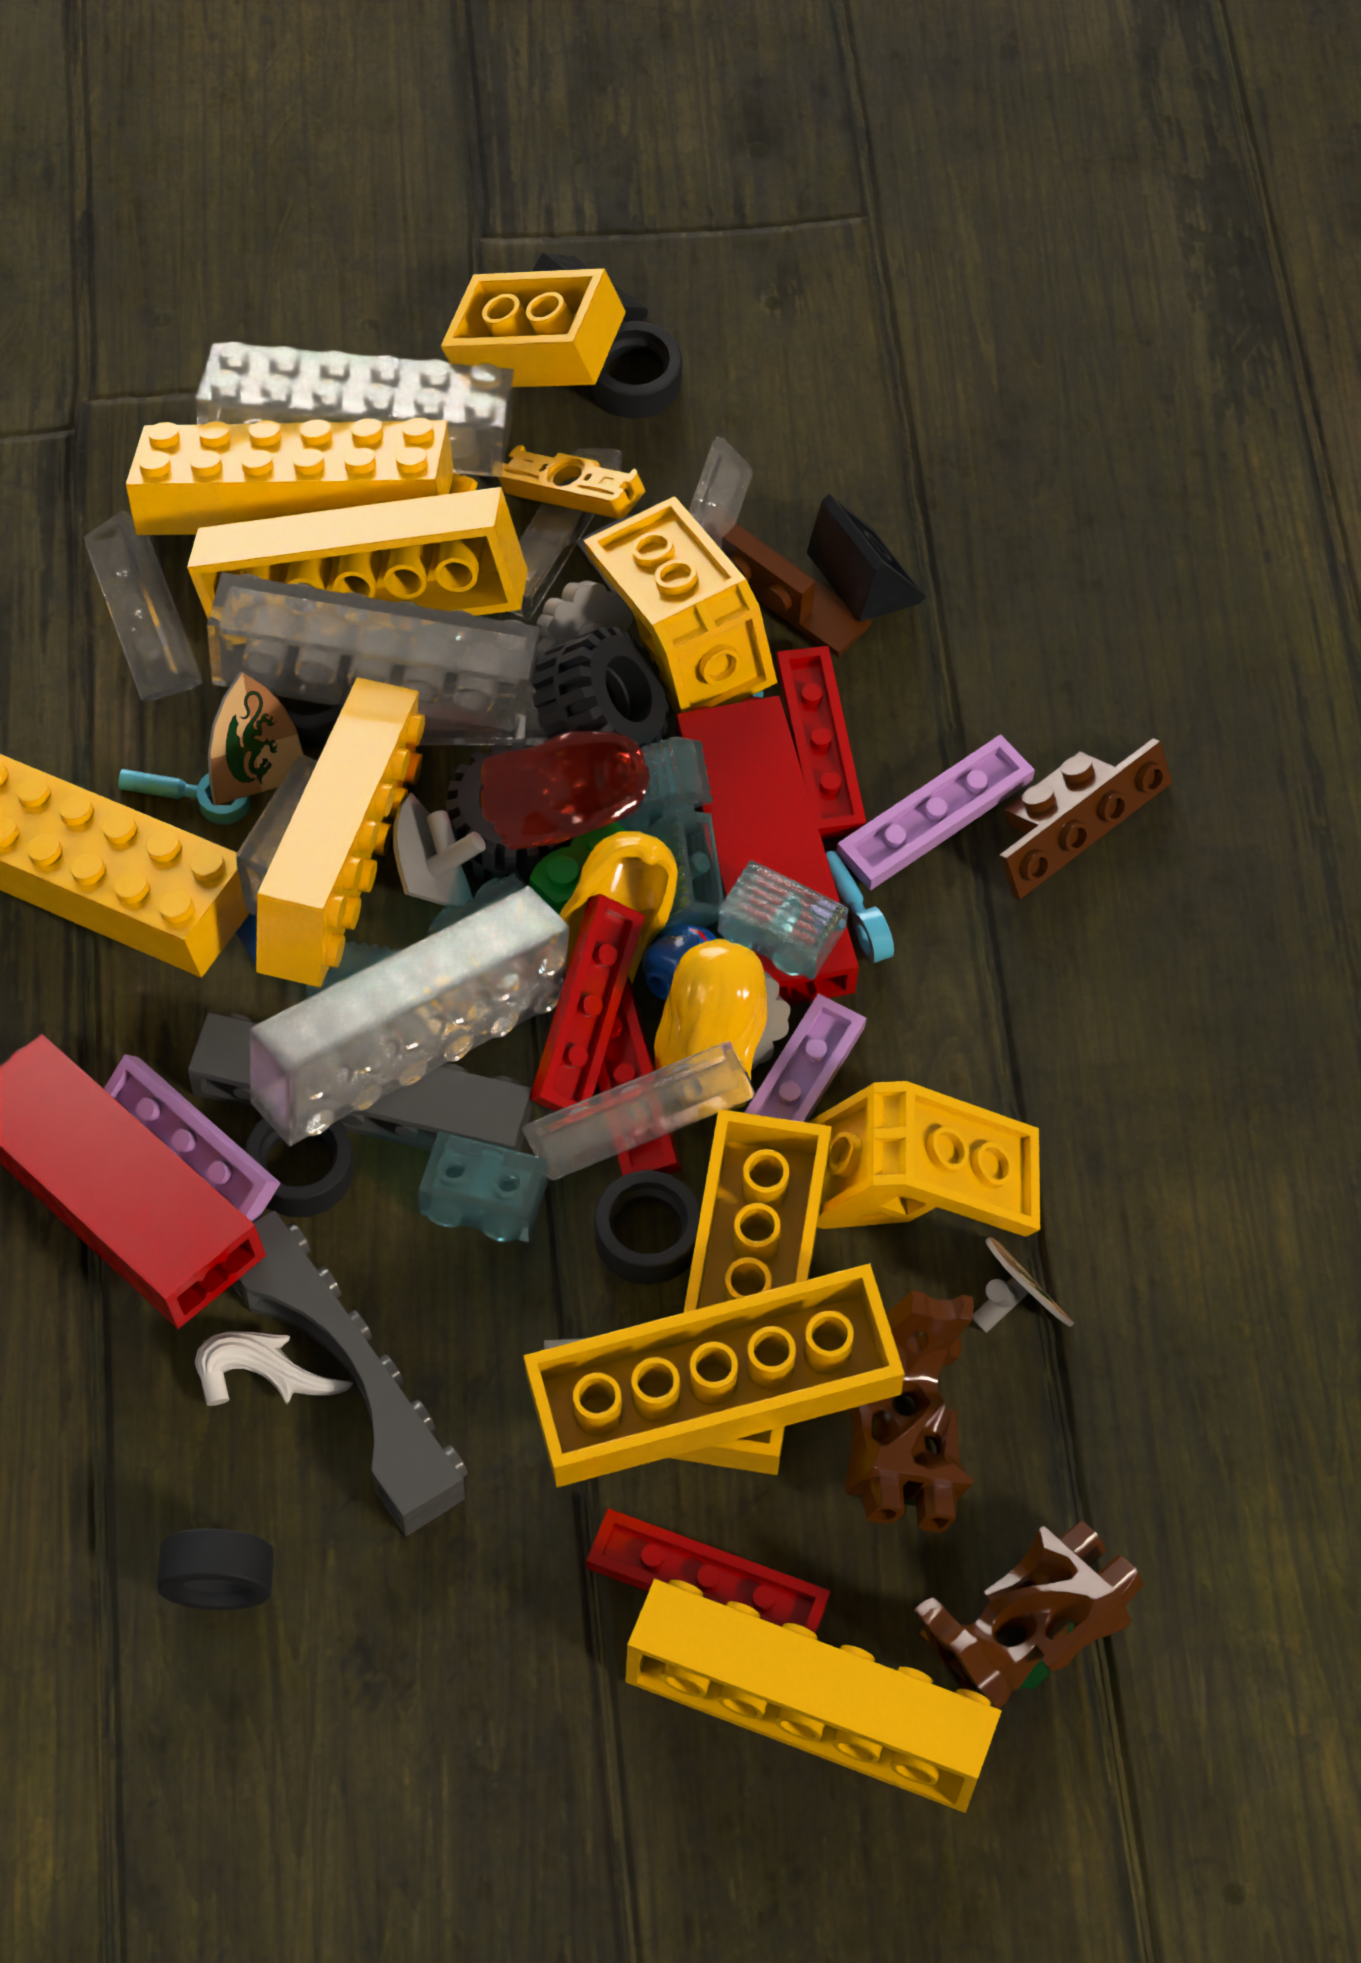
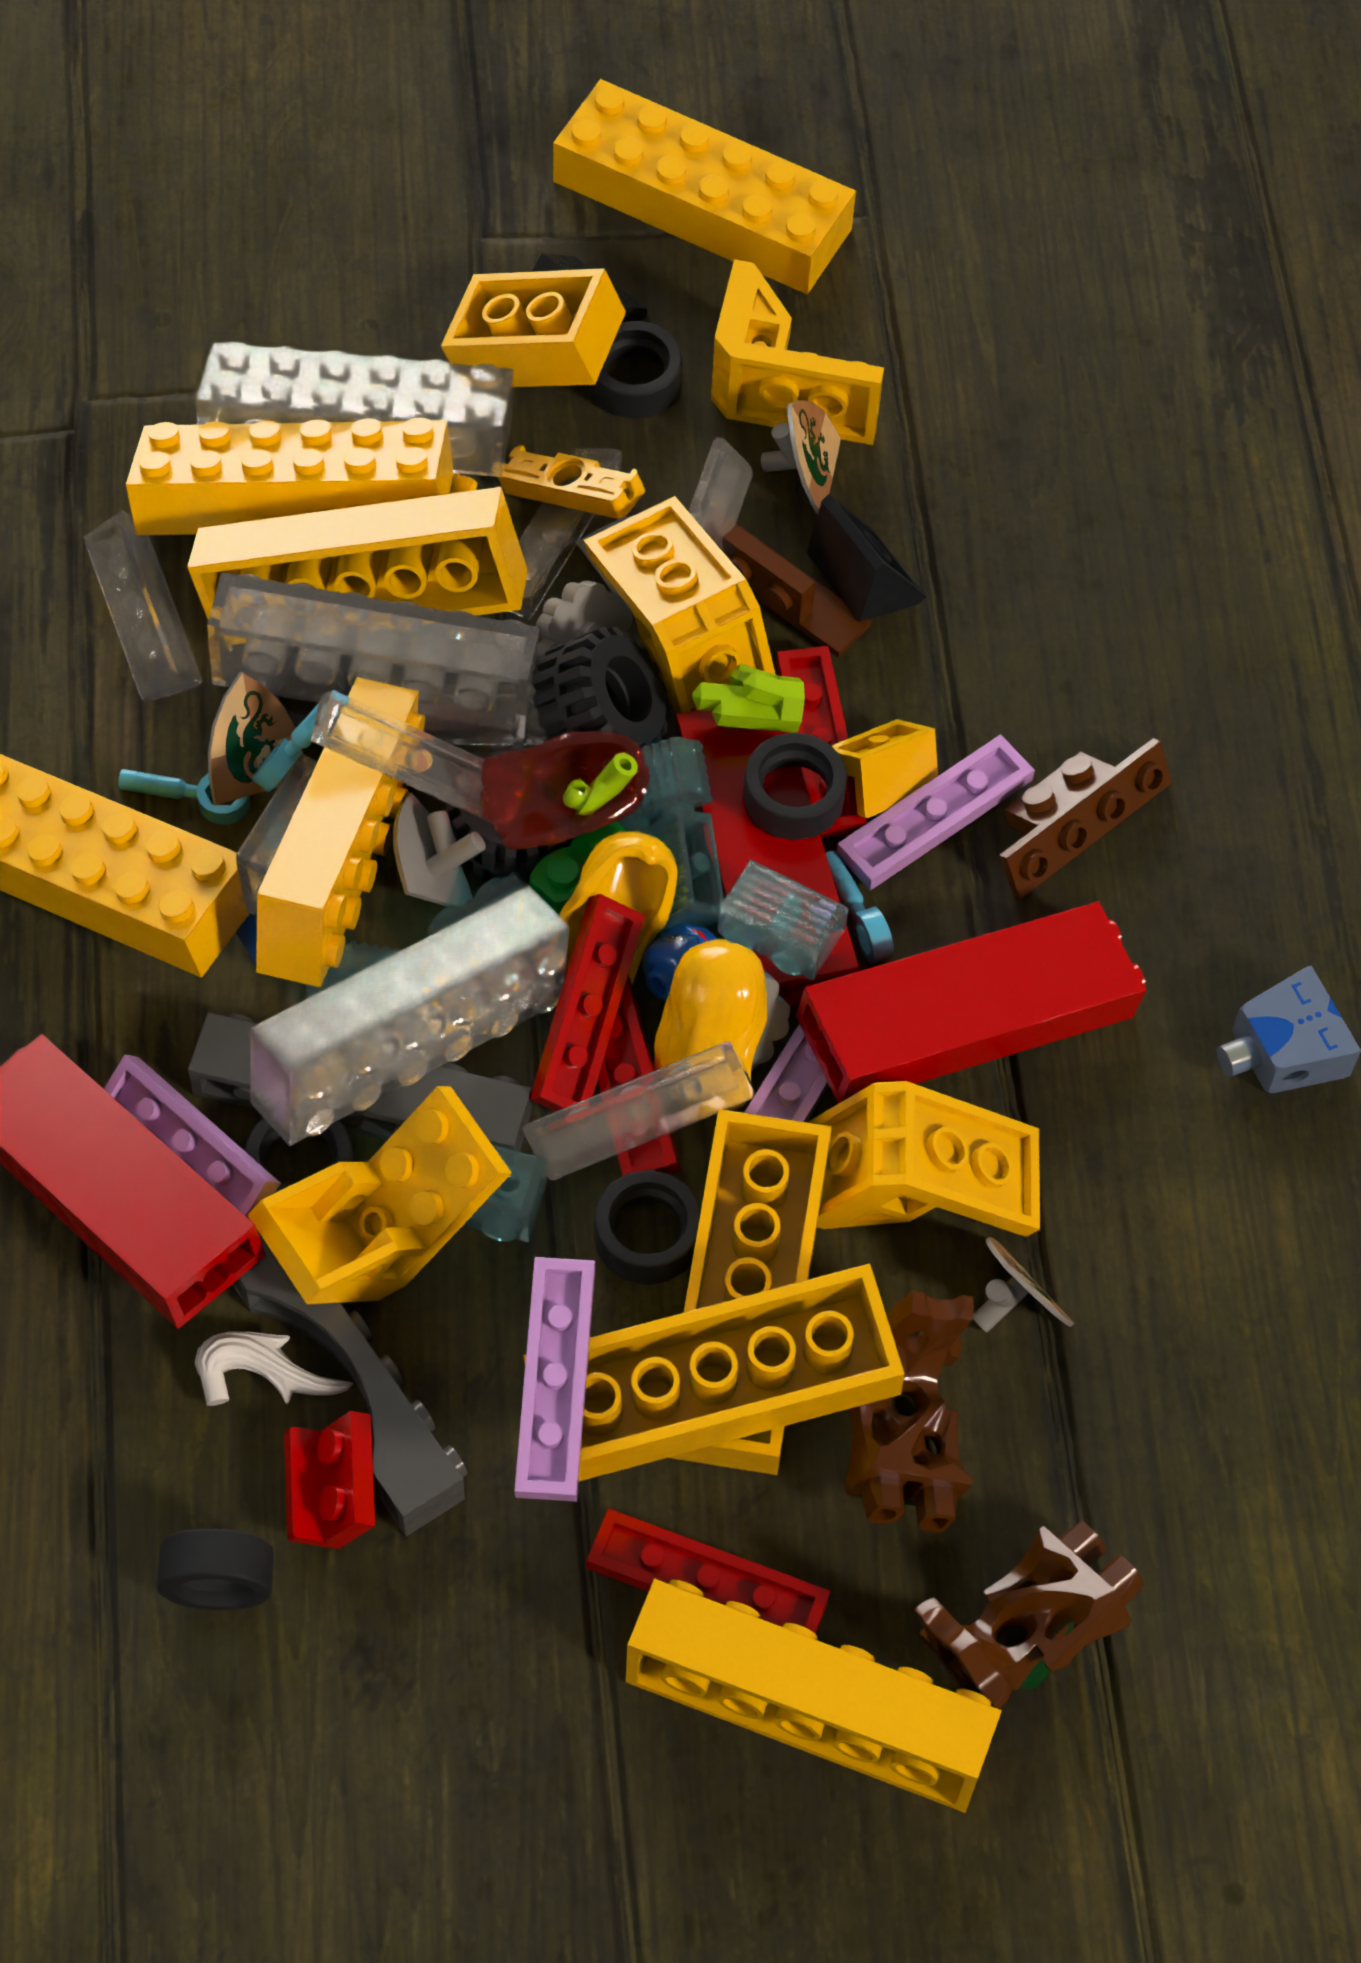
(285, 754): none -> medium azure piece
(330, 1482): none -> red bracket
(378, 1222): none -> yellow bracket
(399, 751): none -> clear slope
(555, 1379): none -> lavender plate
(606, 786): none -> lime arm
(703, 185): none -> yellow brick
(754, 700): none -> lime rock
(759, 381): none -> yellow bracket
(799, 751): none -> black tyre
(807, 445): none -> shield
(889, 763): none -> yellow panel
(971, 1001): none -> red brick
(1291, 1037): none -> sand blue torso

